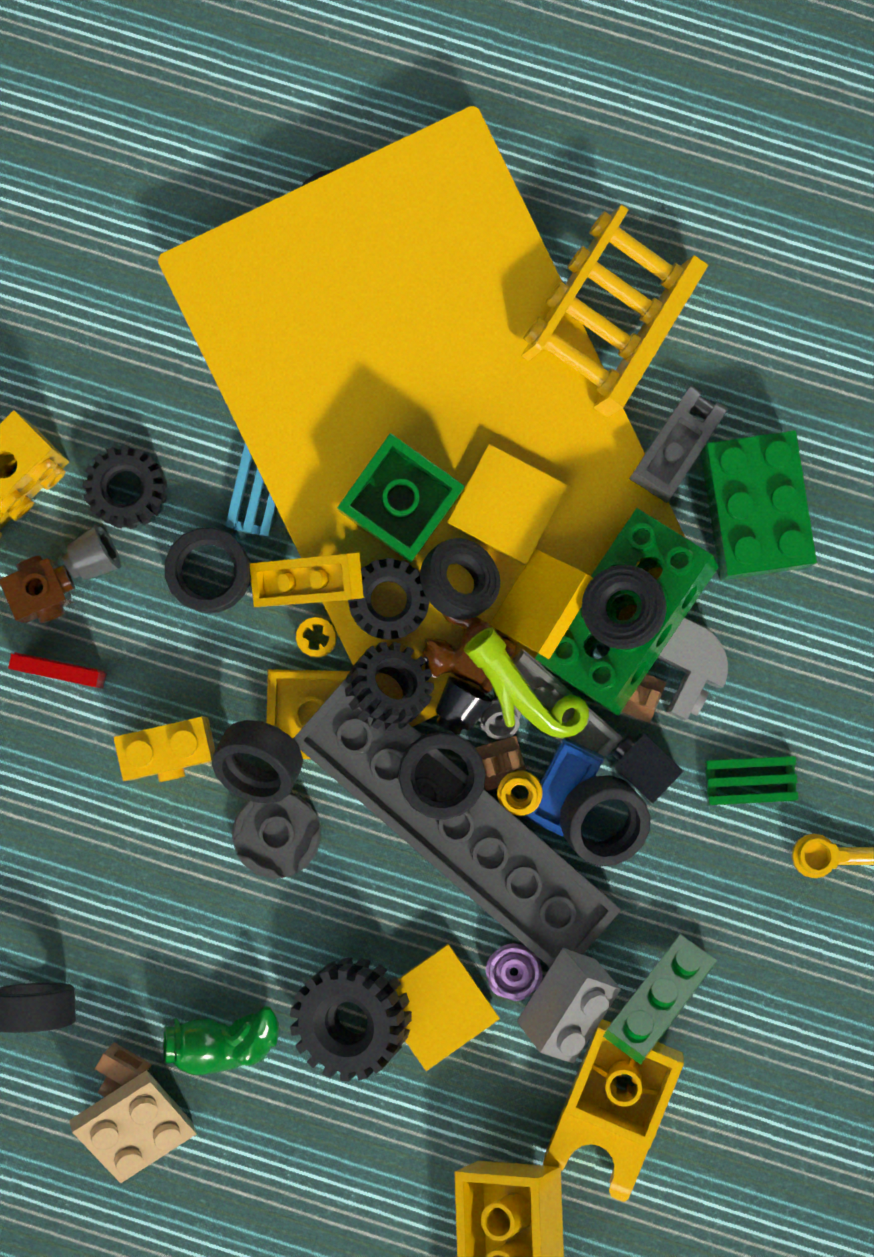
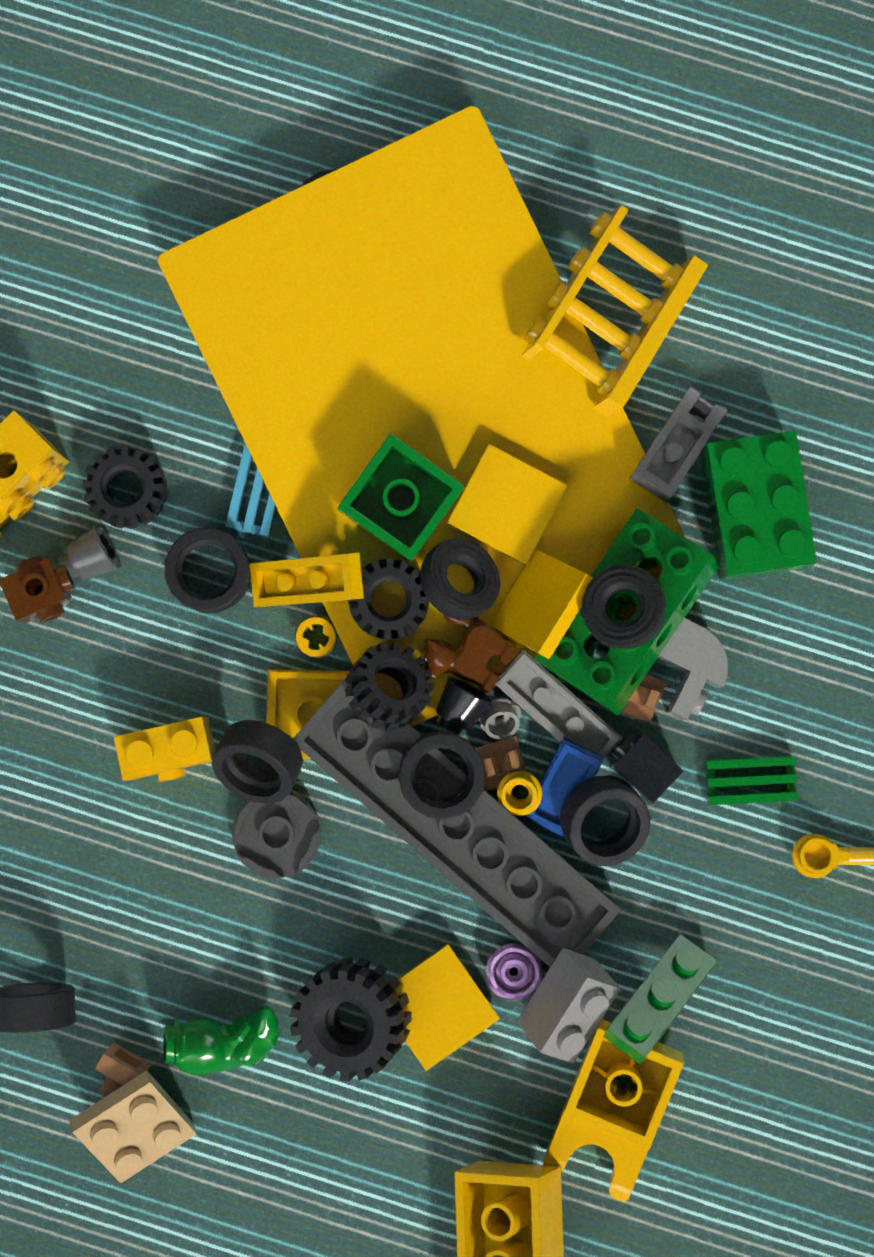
(57, 670): red tile -> none
(512, 689): lime plant -> none

